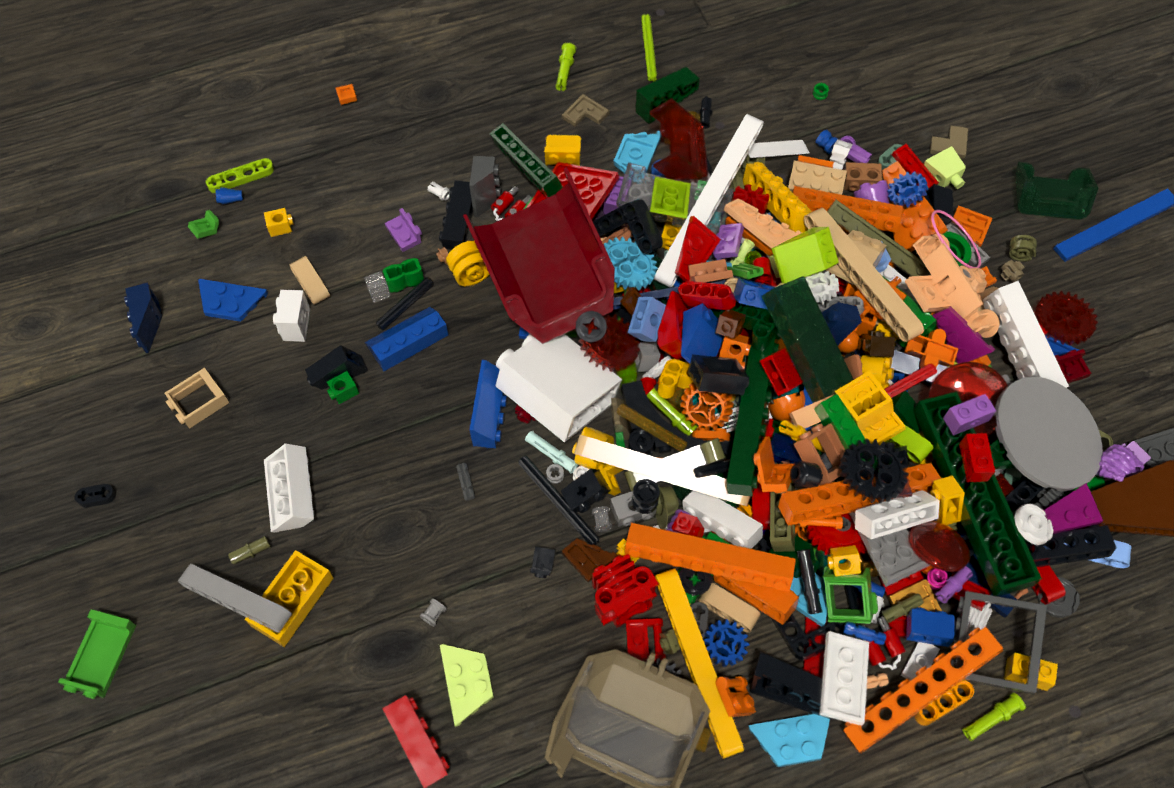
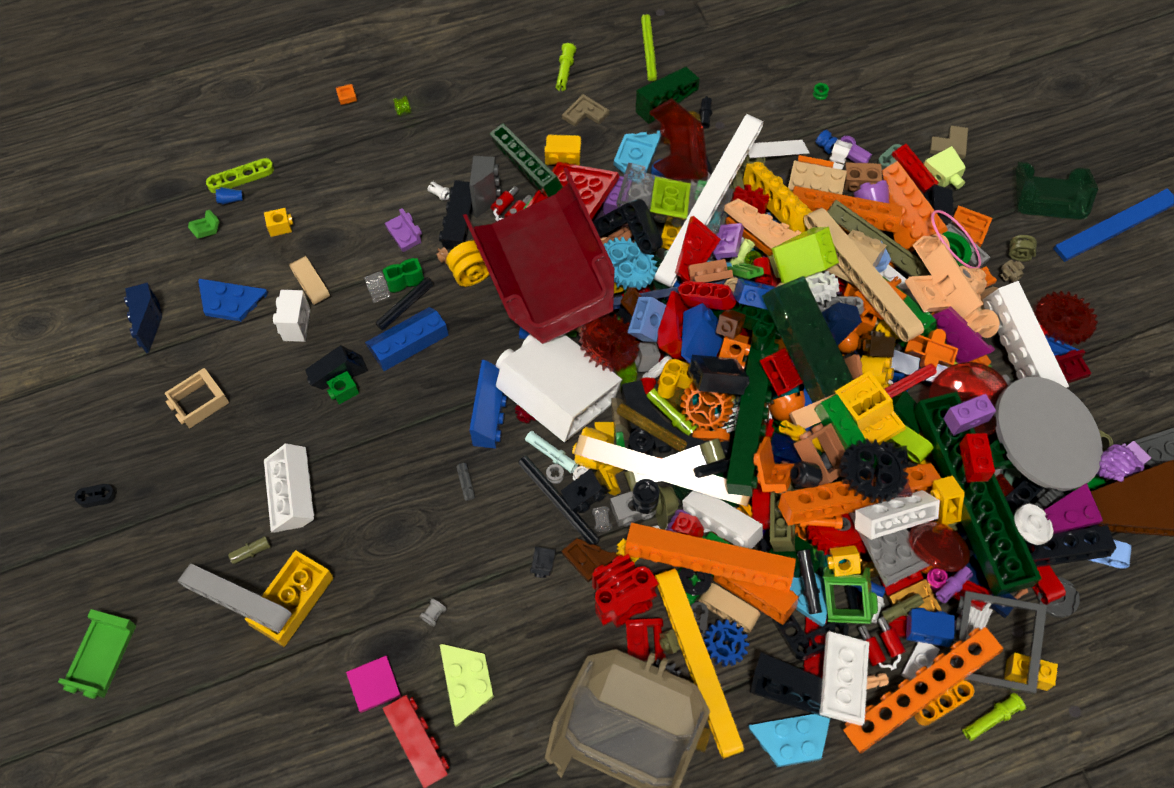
(373, 684): none -> dark pink tile
(401, 105): none -> clear neon green wheel
(599, 322): black gear -> none
(606, 427): none -> yellow tile
(738, 702): orange plate -> none
(865, 633): blue axle -> none
(907, 189): blue gear -> none

